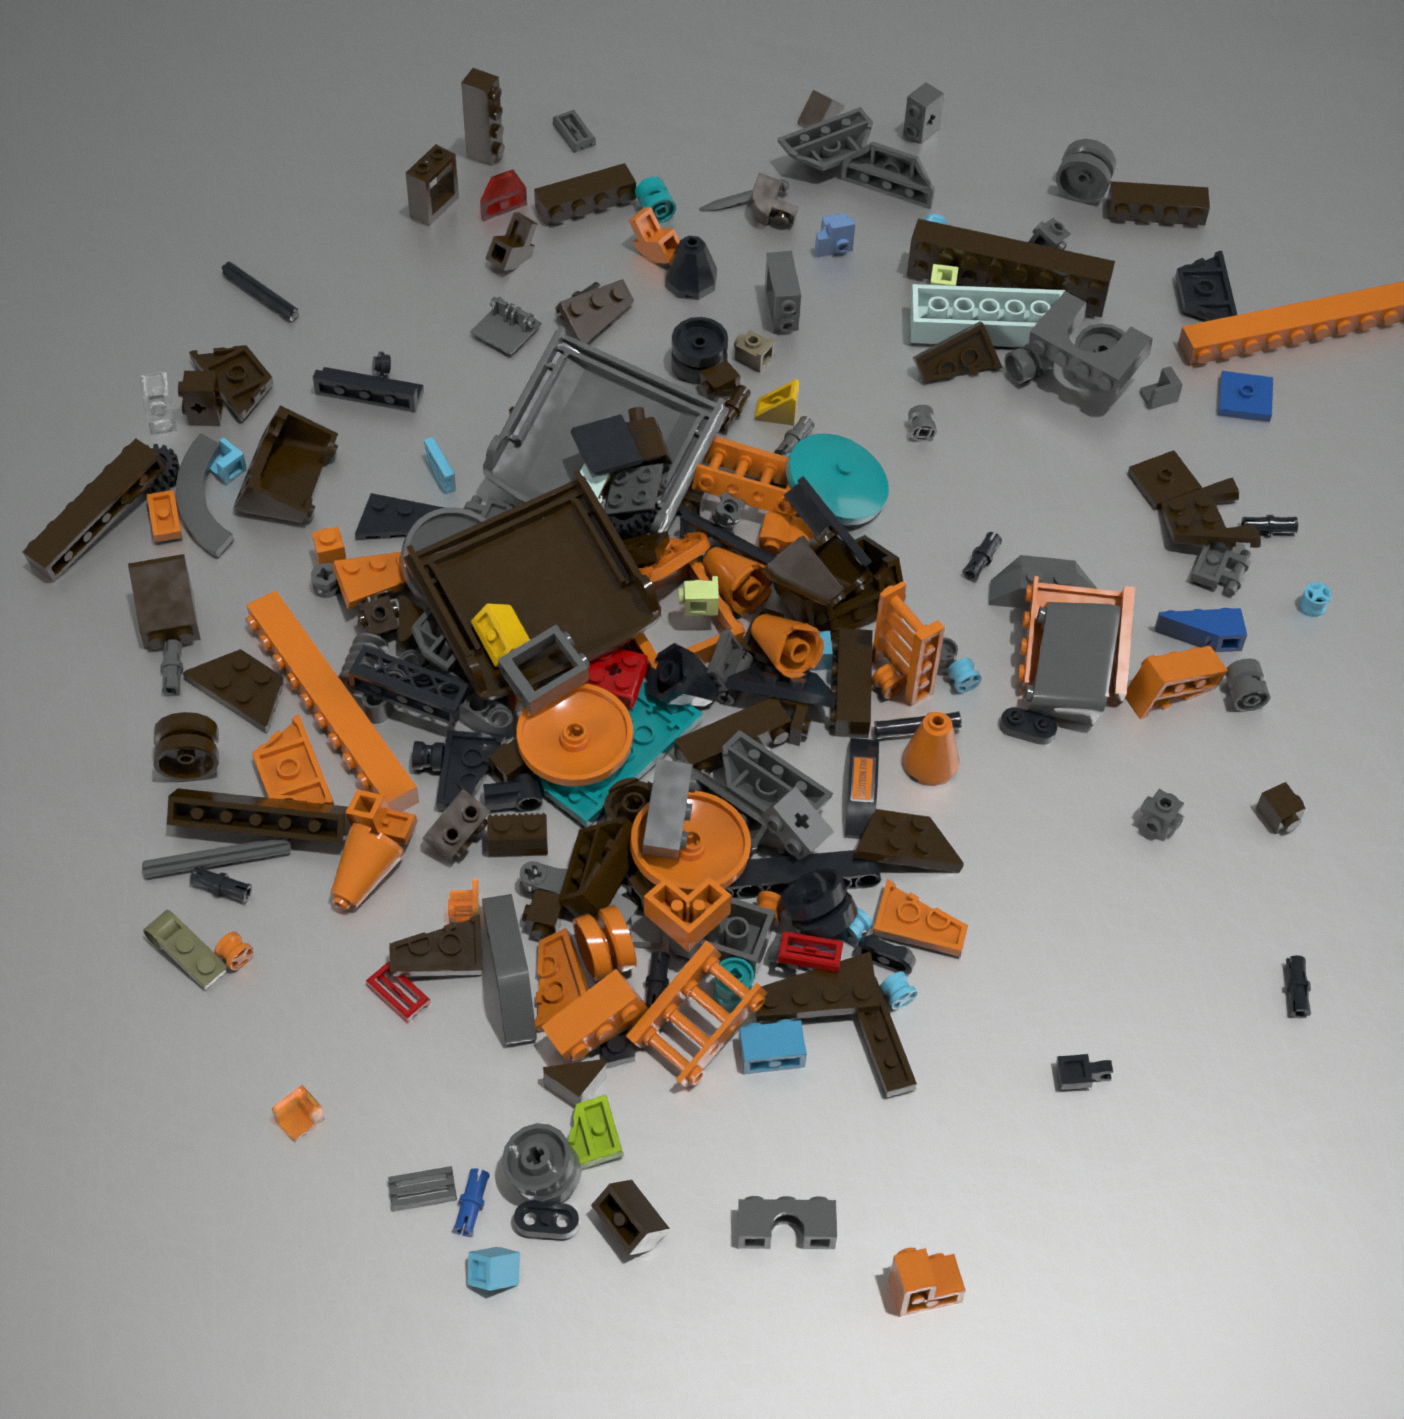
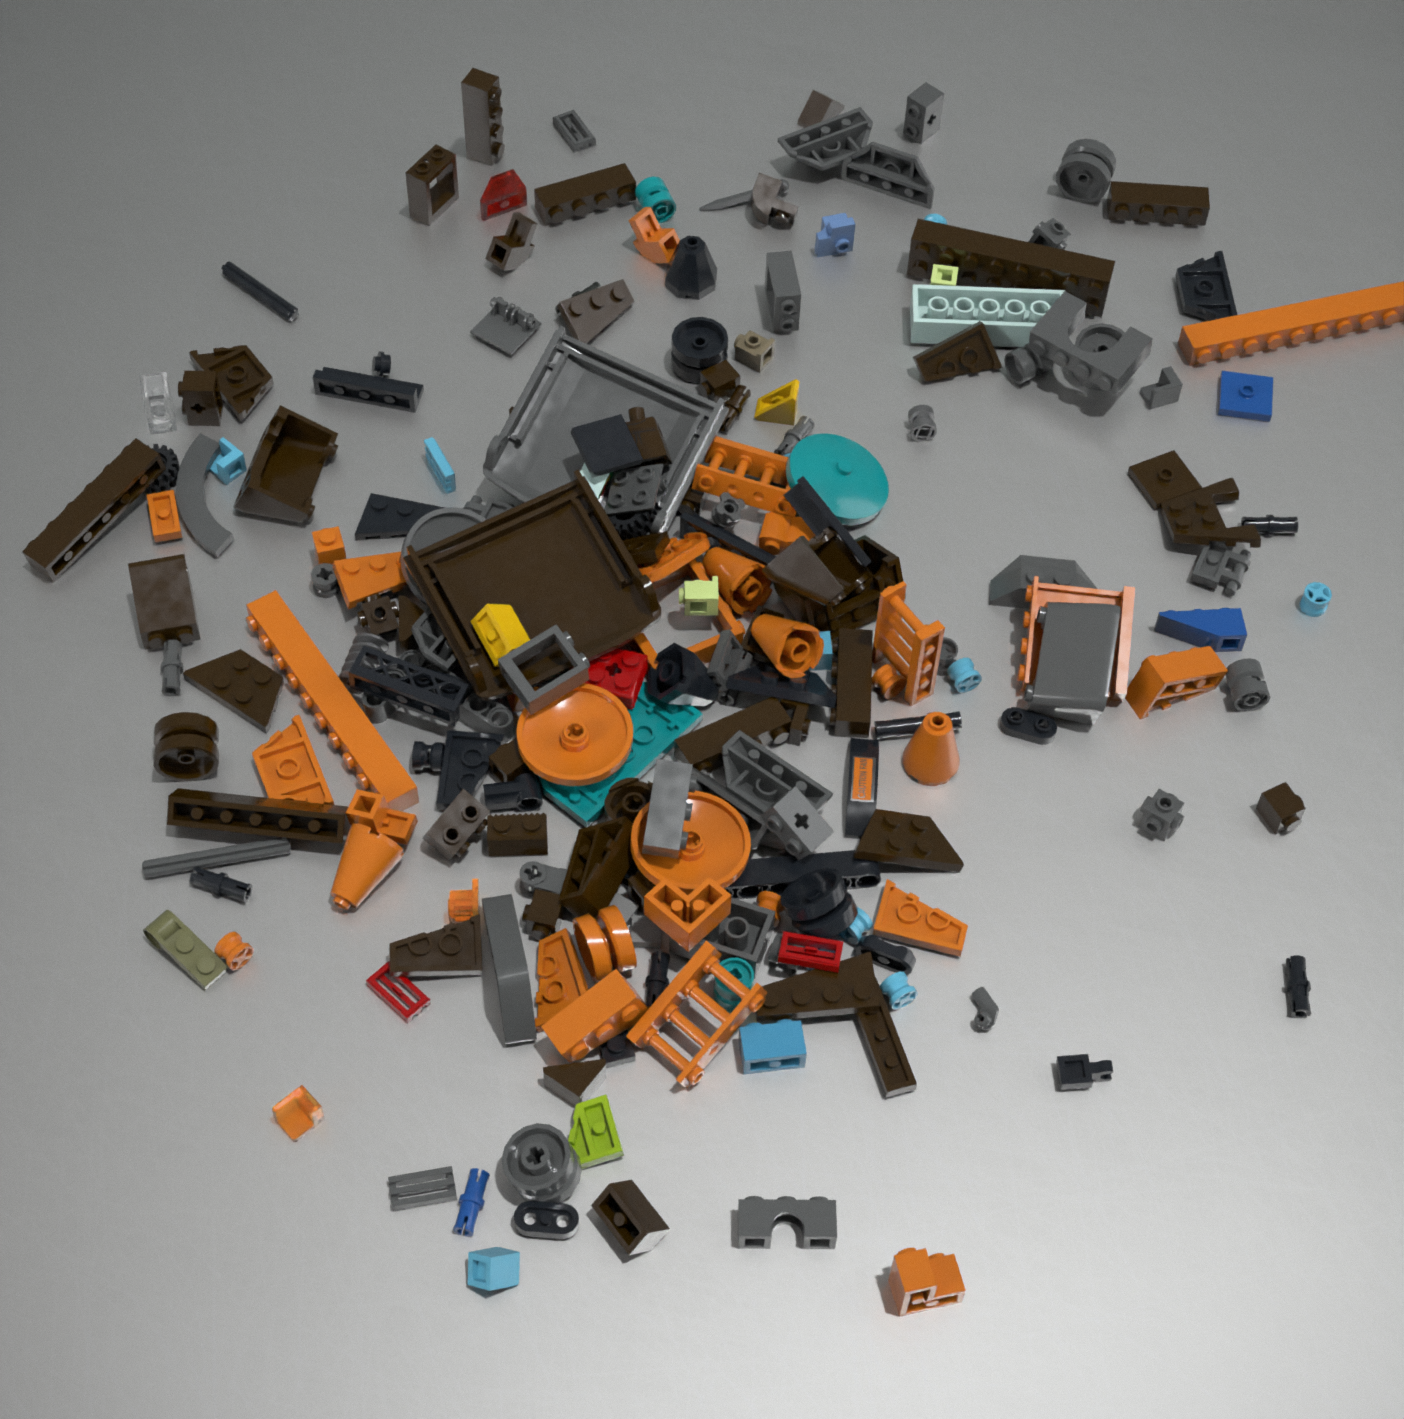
(982, 556): black pin -> none
(988, 1009): none -> dark grey arm

